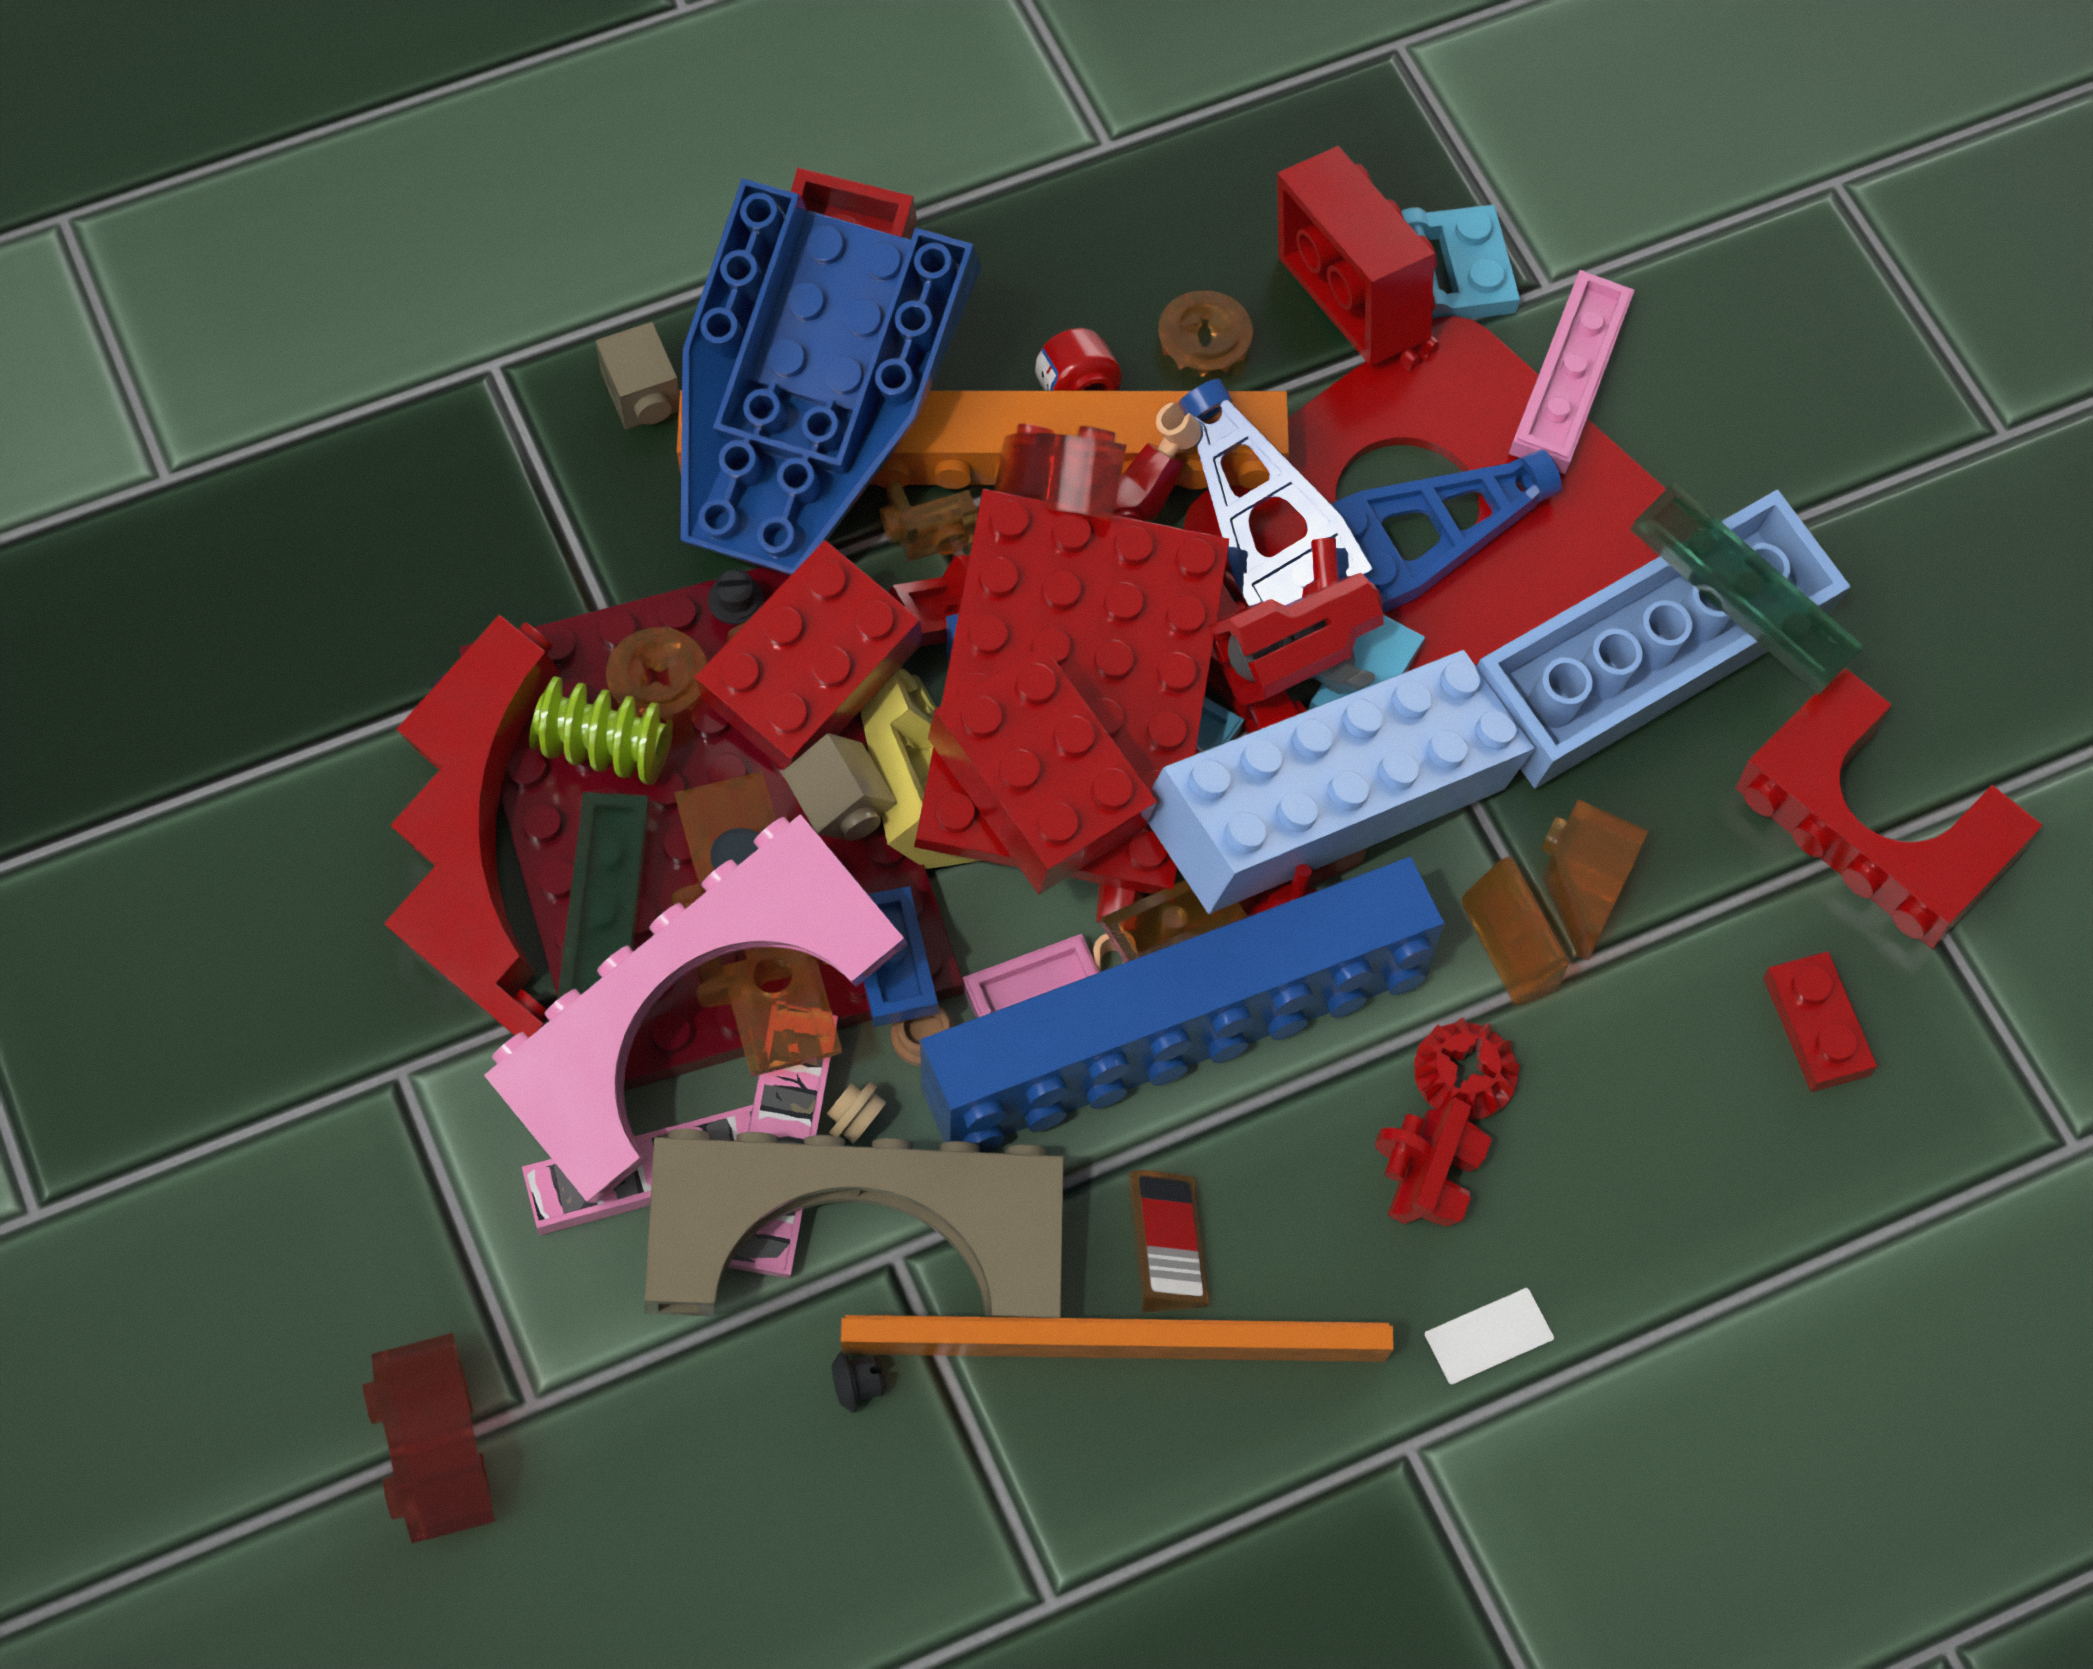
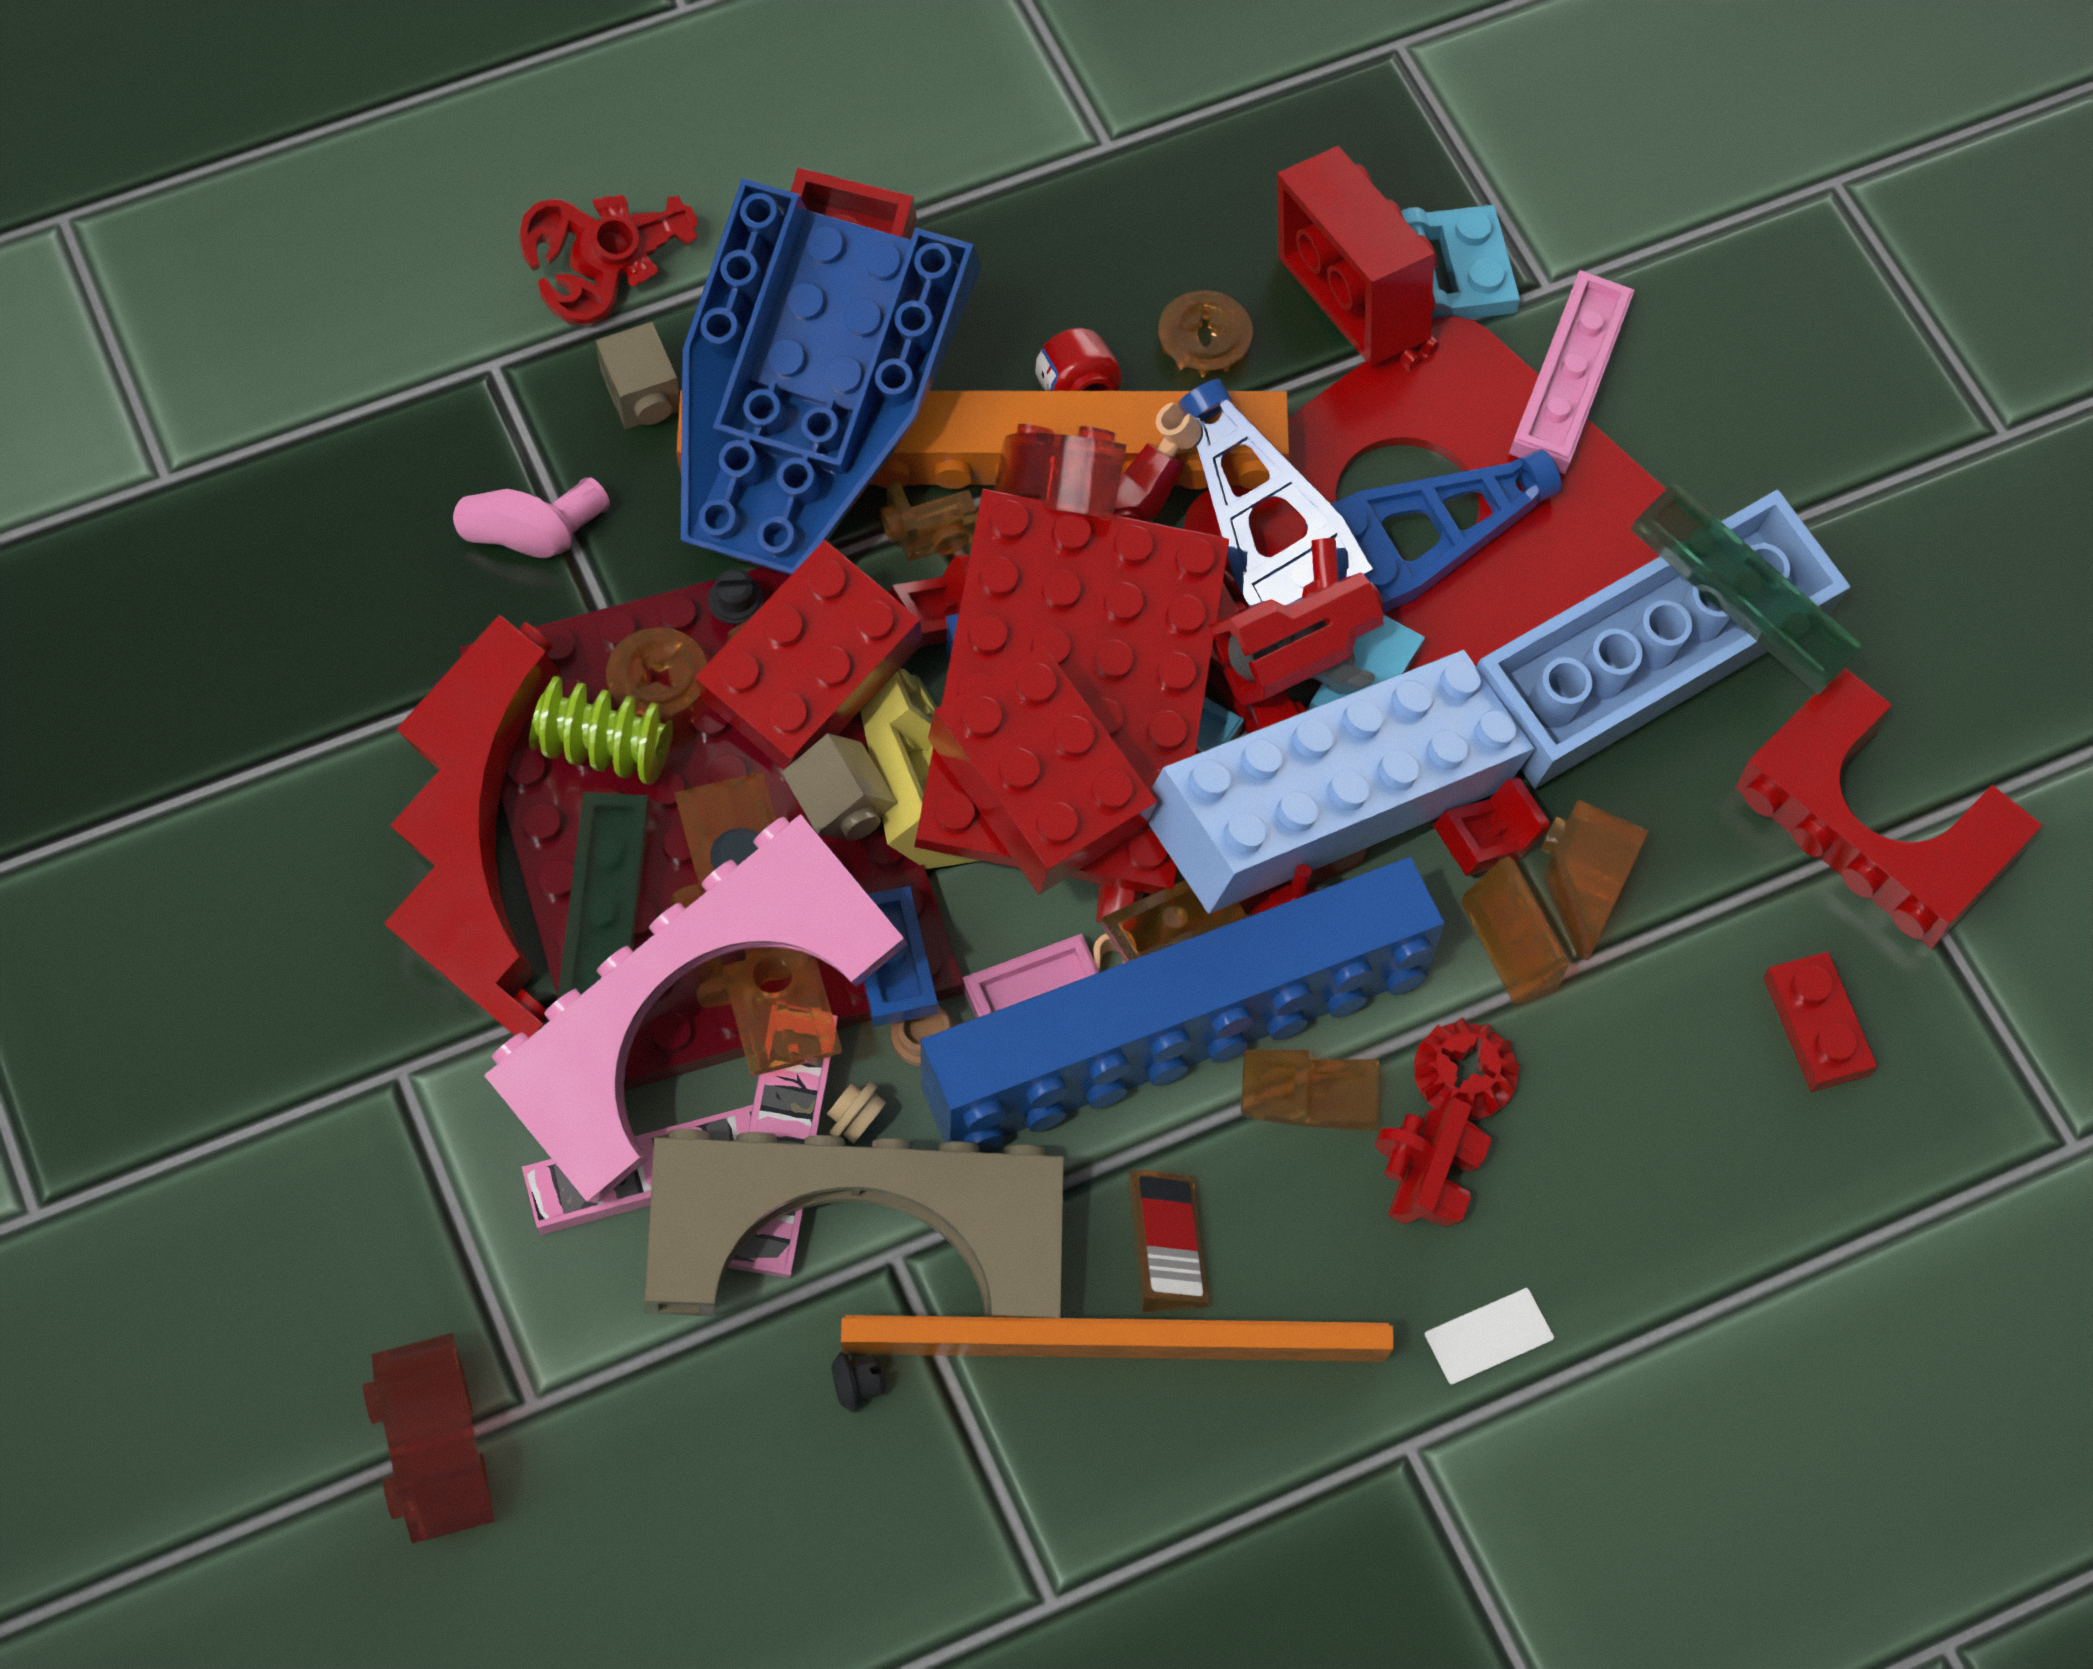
(527, 521): none -> bright pink arm
(601, 250): none -> red animal
(1311, 1092): none -> clear orange slope
(1493, 828): none -> red bracket

